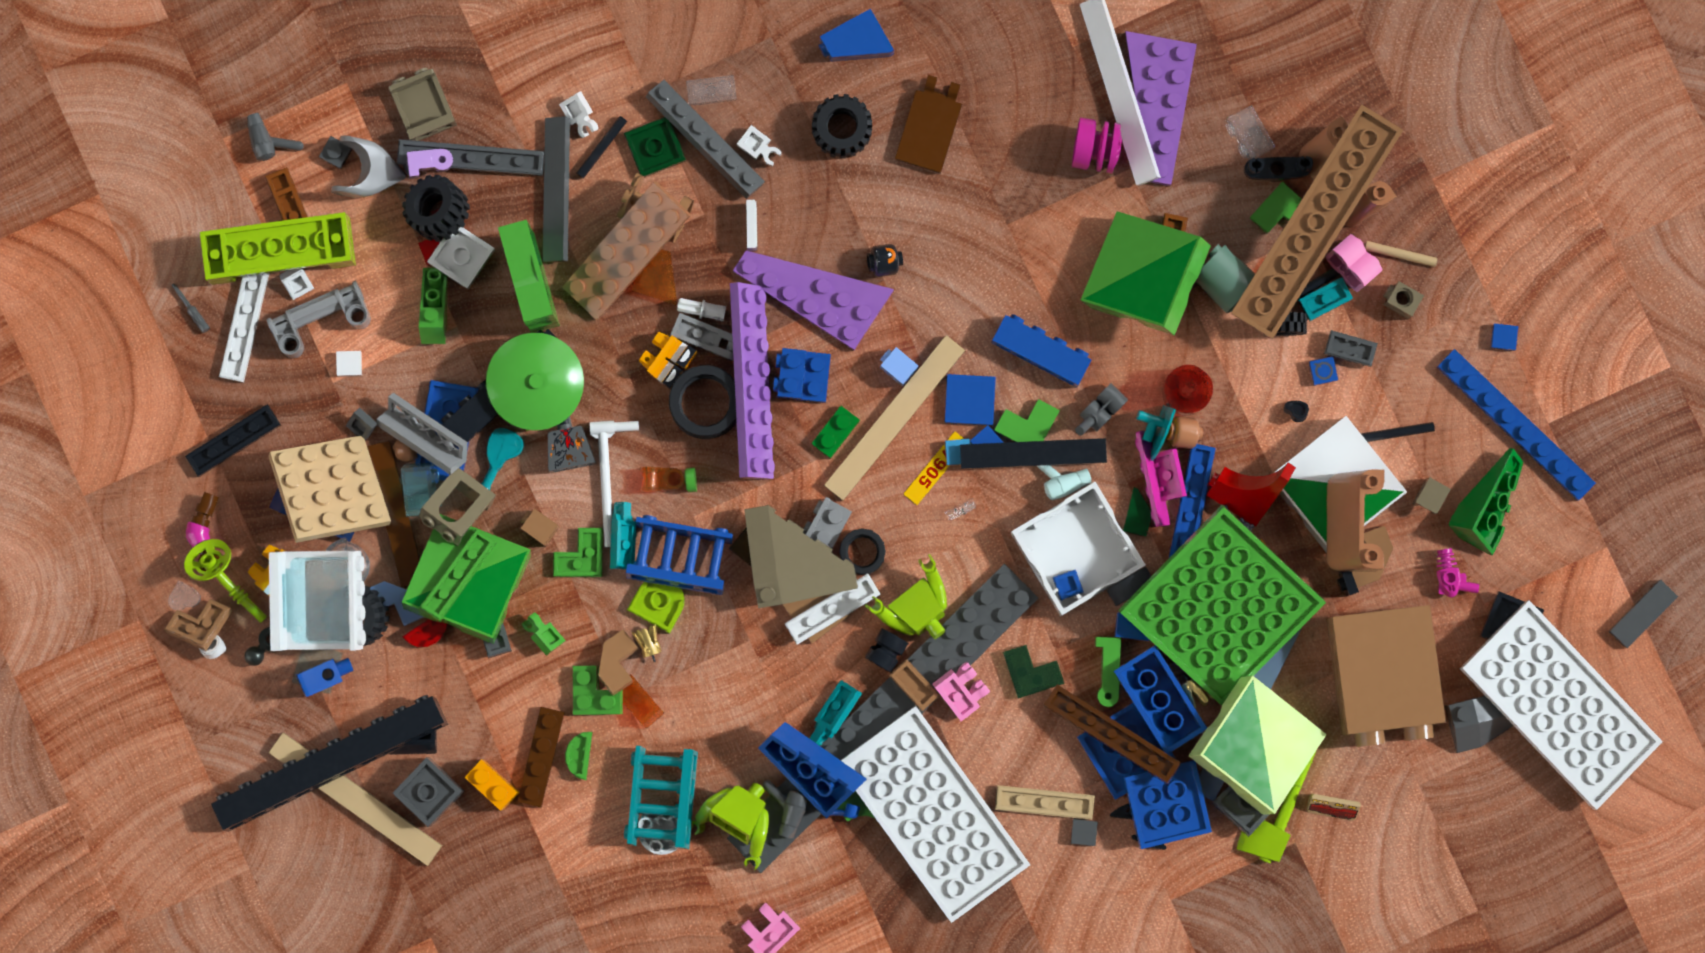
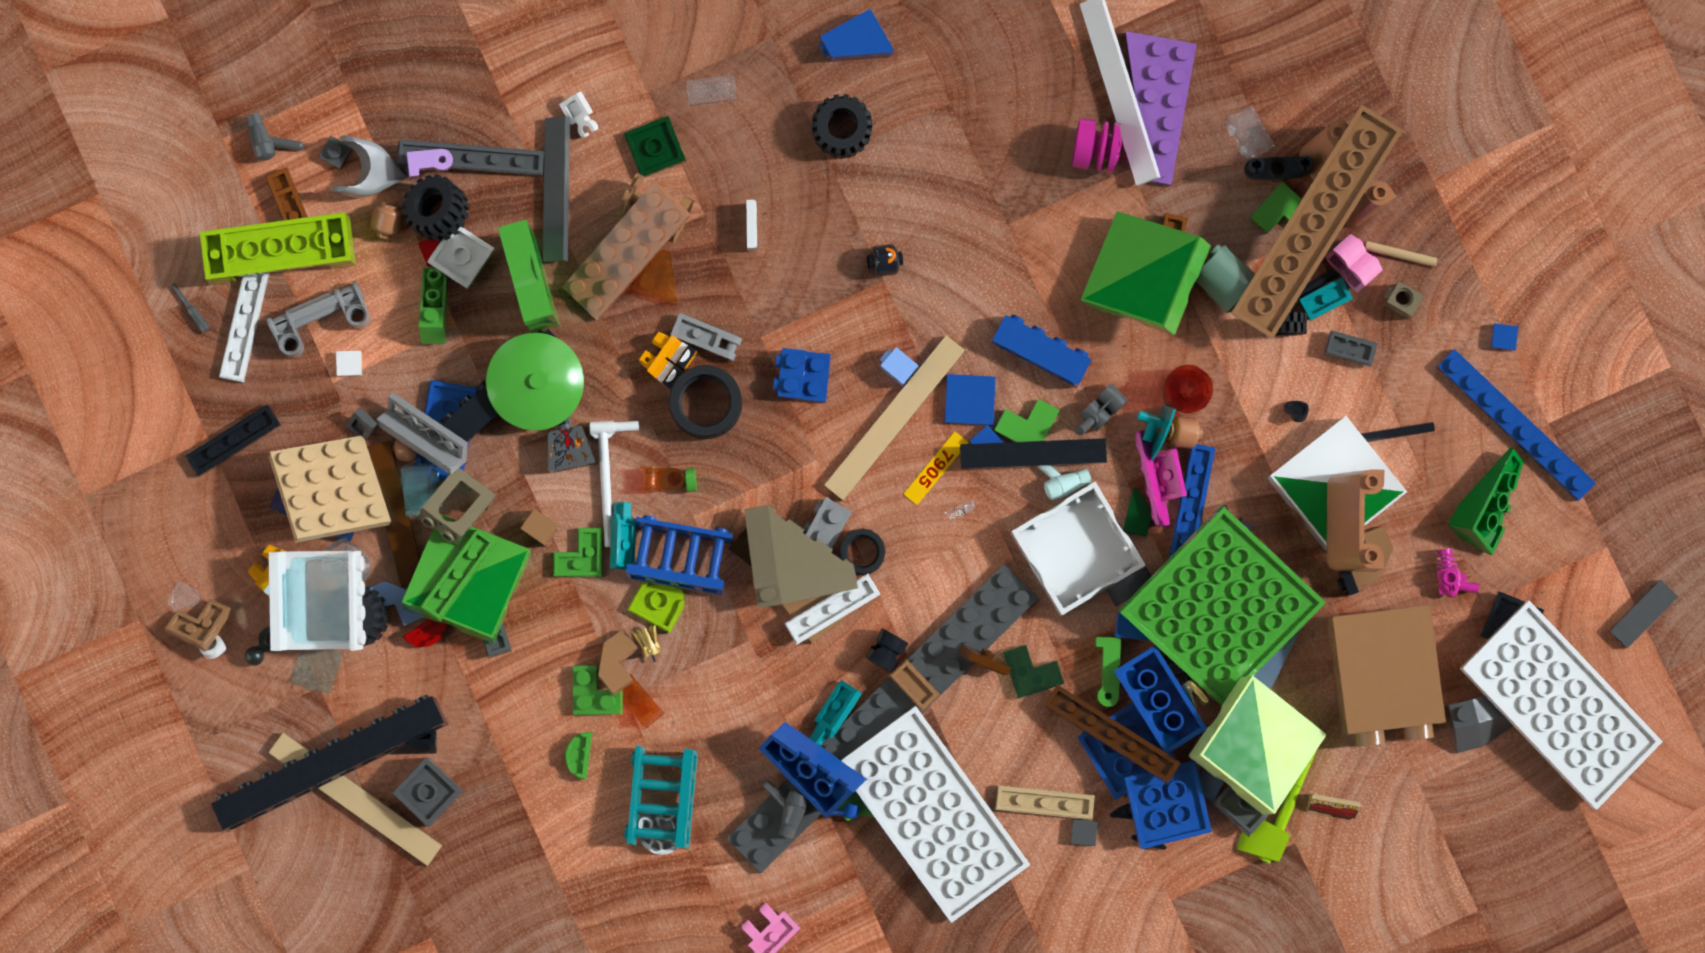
(197, 529): piece -> none
(212, 571): lime dish -> none
(296, 282): white slope -> none
(312, 680): blue torso -> none
(386, 220): none -> nougat head
(422, 104): dark tan panel -> none
(492, 784): light orange brick -> none
(501, 447): teal piece -> none
(541, 757): reddish brown plate -> none
(544, 635): bright green plate -> none
(601, 147): black bar -> none
(702, 309): white axle -> none
(705, 139): dark grey plate -> none
(740, 815): lime torso -> none
(752, 381): medium lavender plate -> none
(756, 143): white plate -> none
(827, 300): medium lavender wing -> none
(835, 432): green plate -> none
(918, 607): lime torso -> none
(929, 127): reddish brown tile -> none
(952, 451): dark azure tile -> none
(956, 695): bright pink plate -> none
(984, 658): none -> reddish brown plate
(1068, 585): blue tile -> none
(1246, 494): red arch -> none
(1323, 371): blue tile -> none
(1431, 495): dark tan panel -> none

